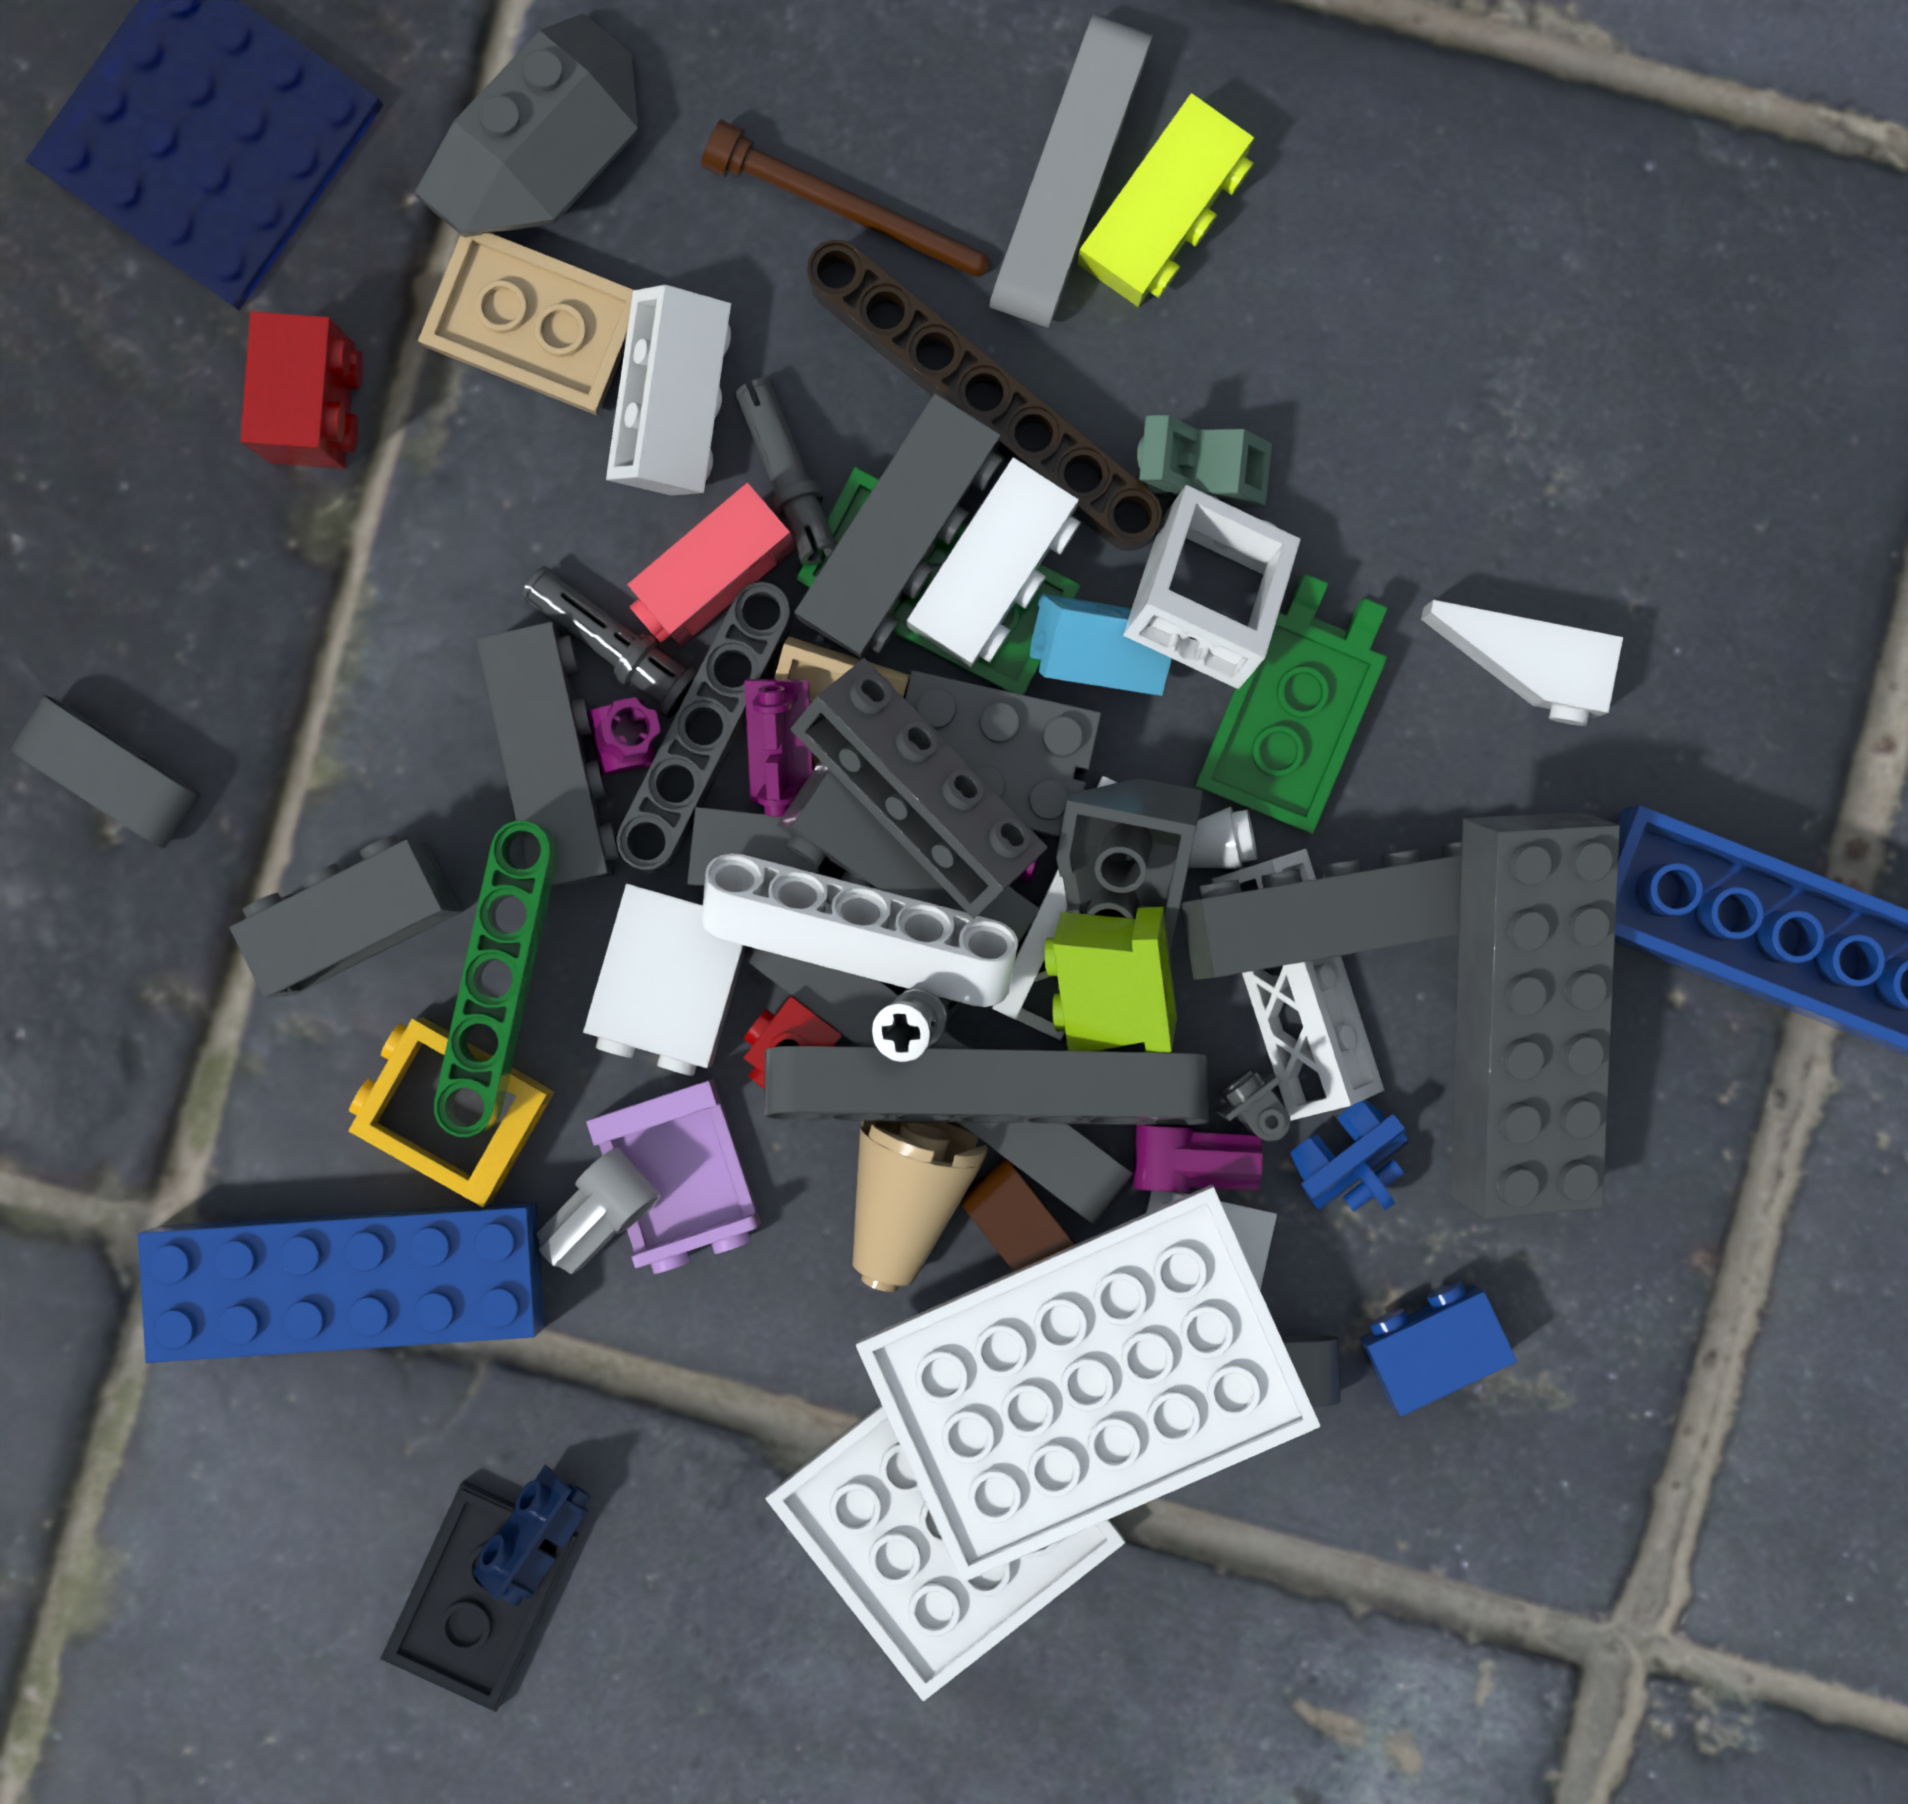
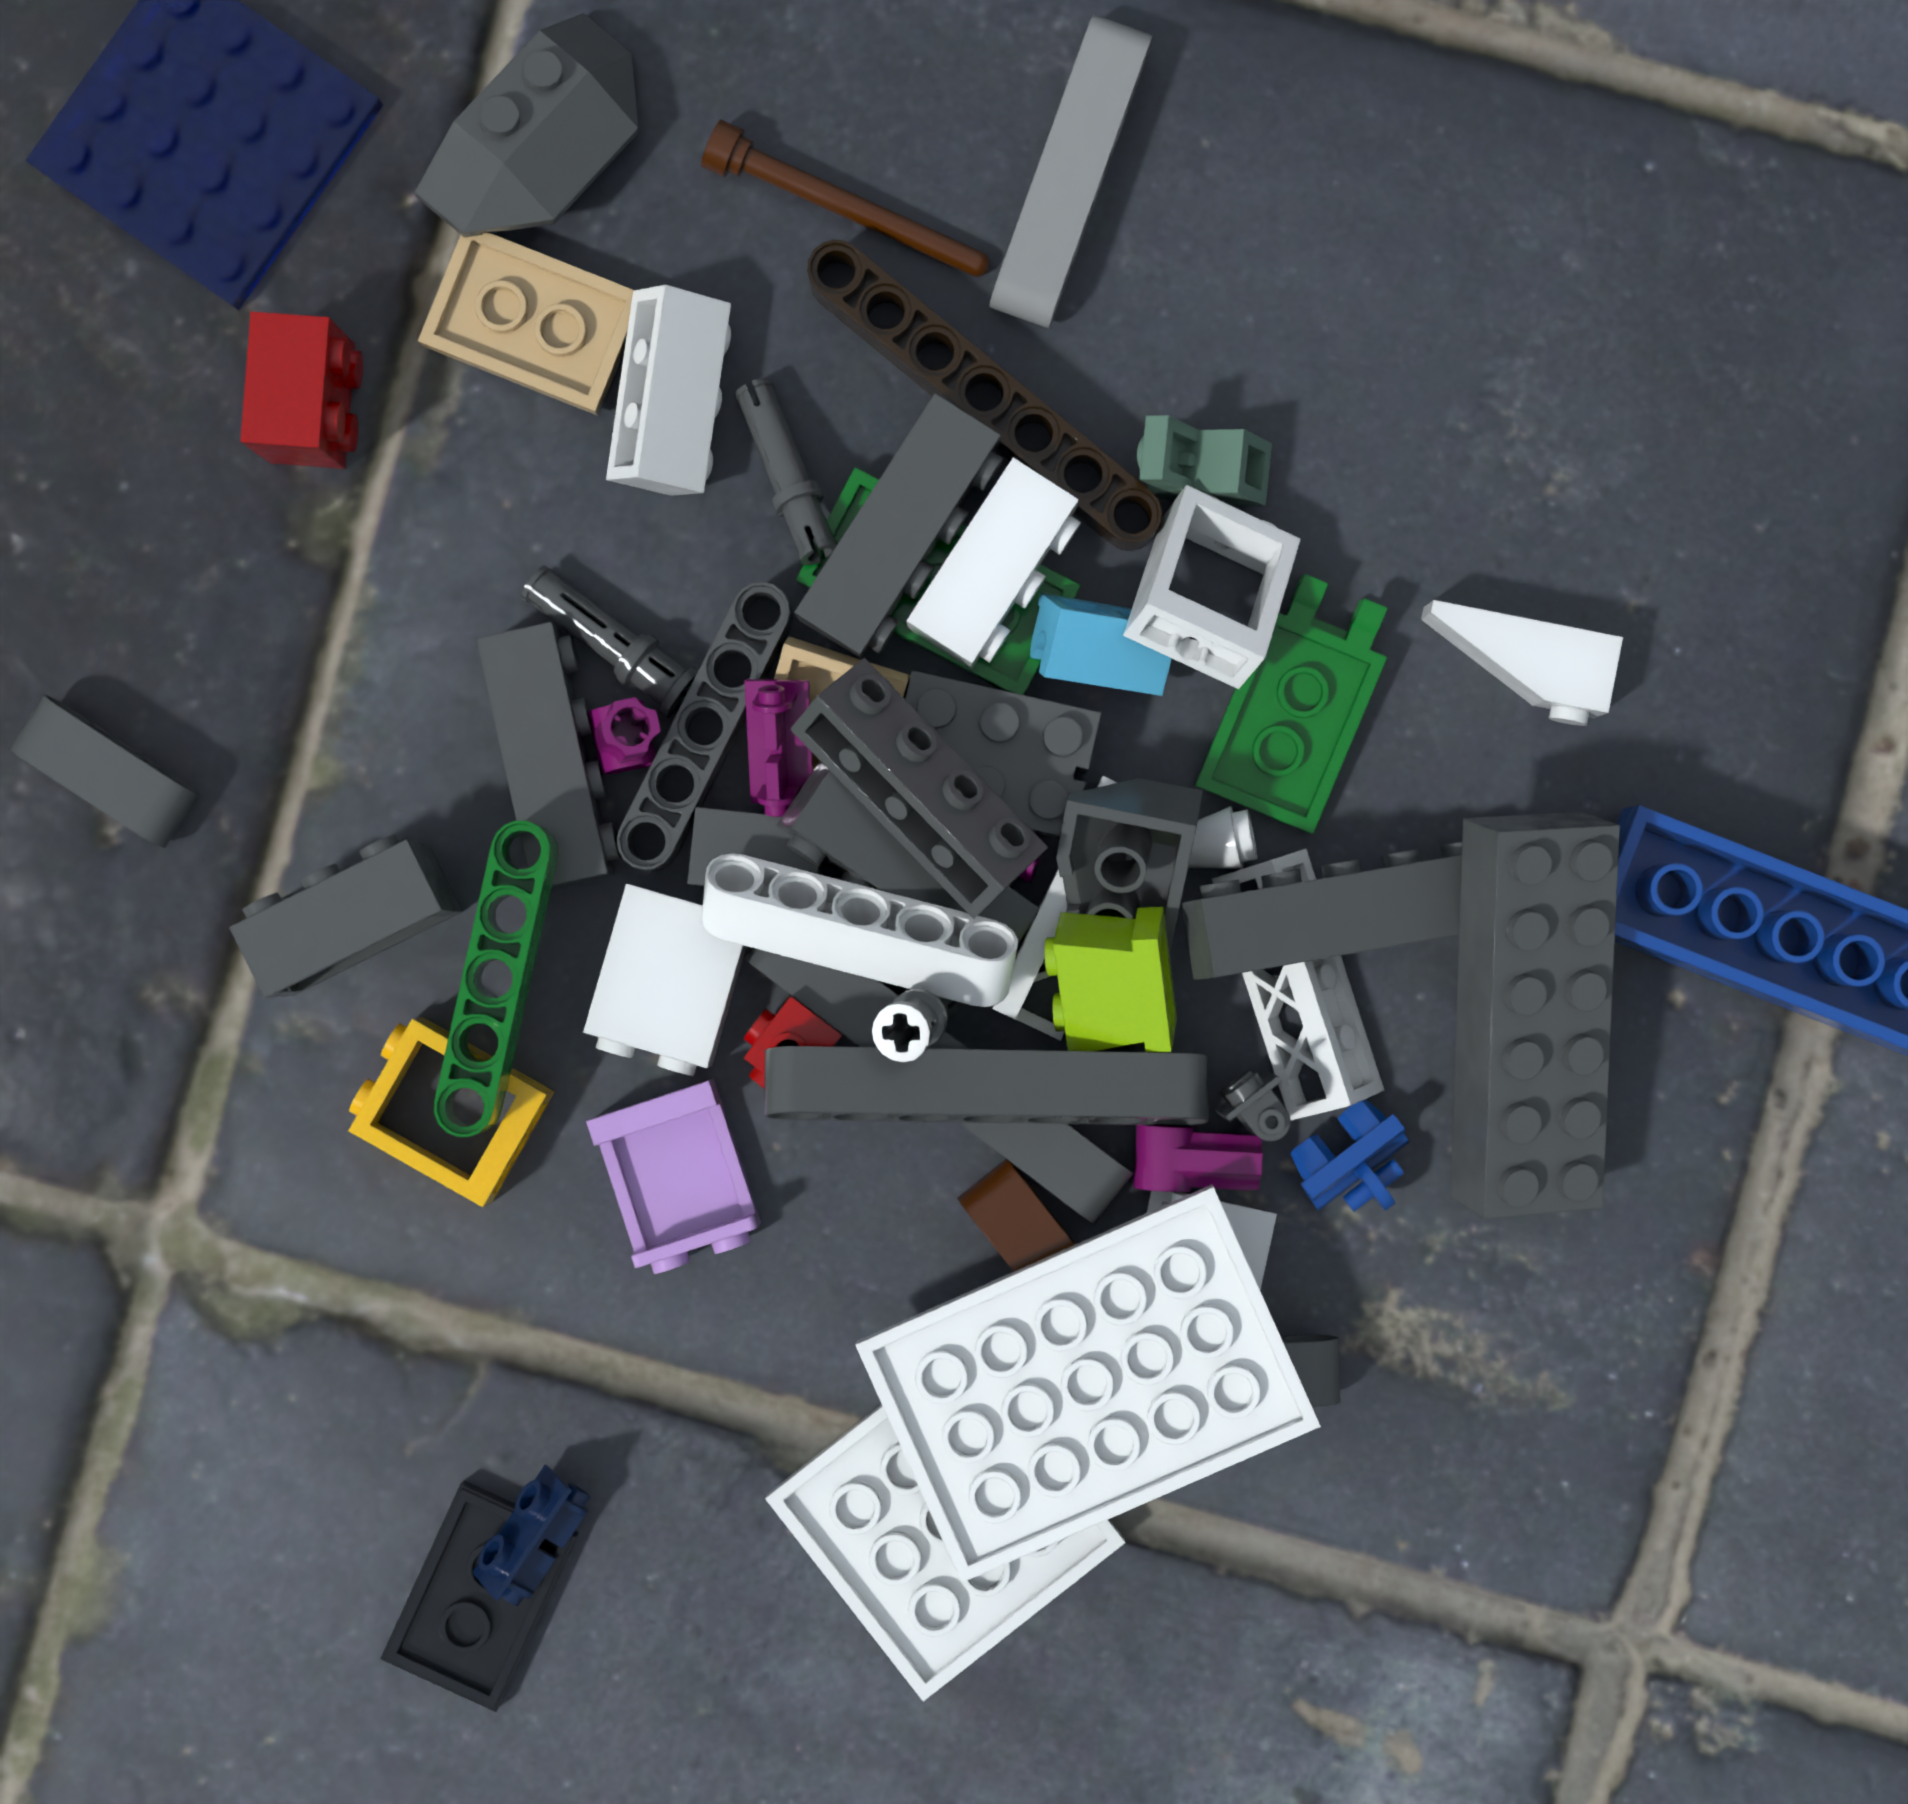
(341, 1282): blue brick -> none
(608, 1201): light grey piece -> none
(710, 567): coral window -> none
(907, 1193): tan cone -> none
(1167, 202): neon yellow brick -> none
(1436, 1347): blue brick -> none

